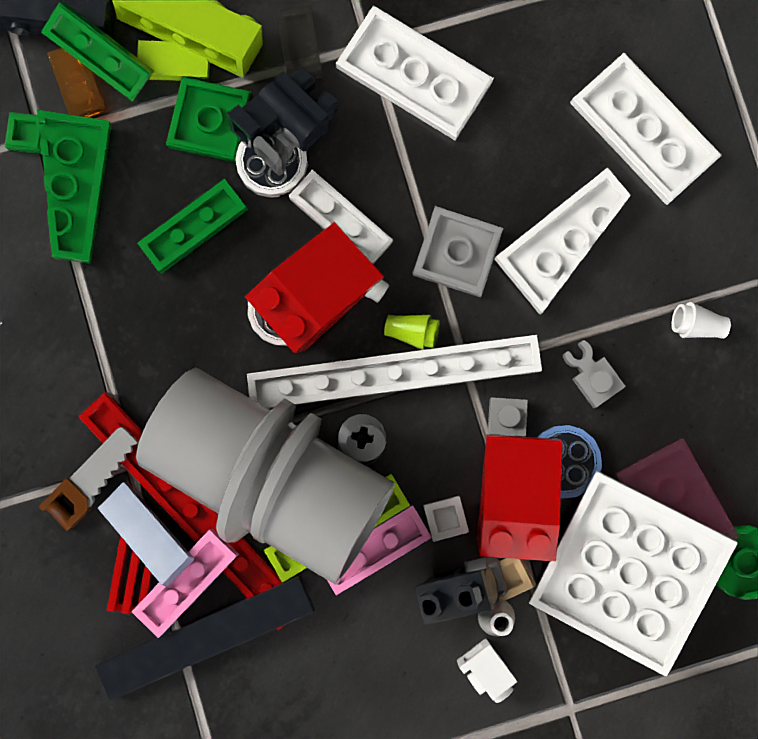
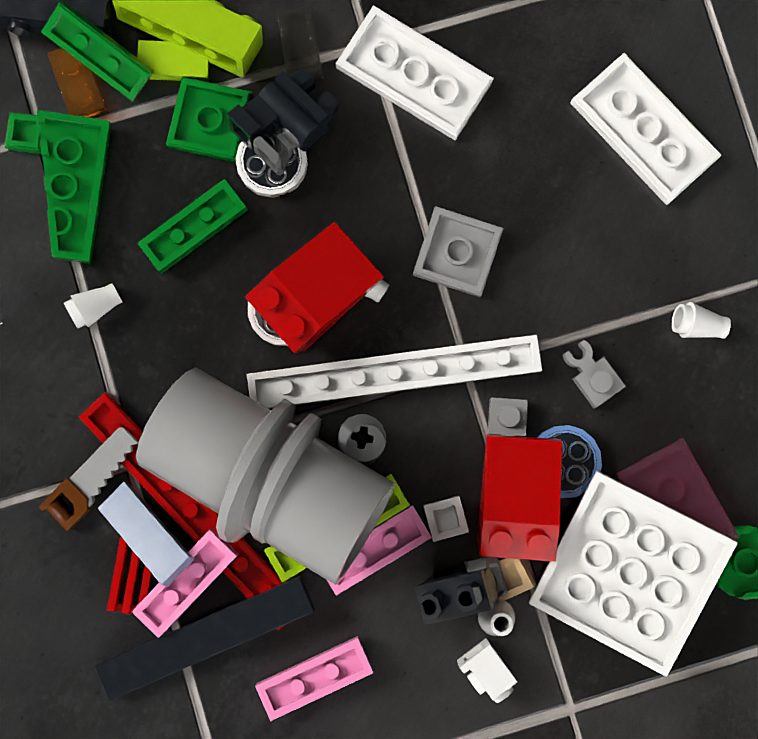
(91, 305): none -> white cone
(314, 678): none -> bright pink plate
(328, 206): white tile -> none
(415, 330): lime cone -> none
(556, 245): white wing -> none

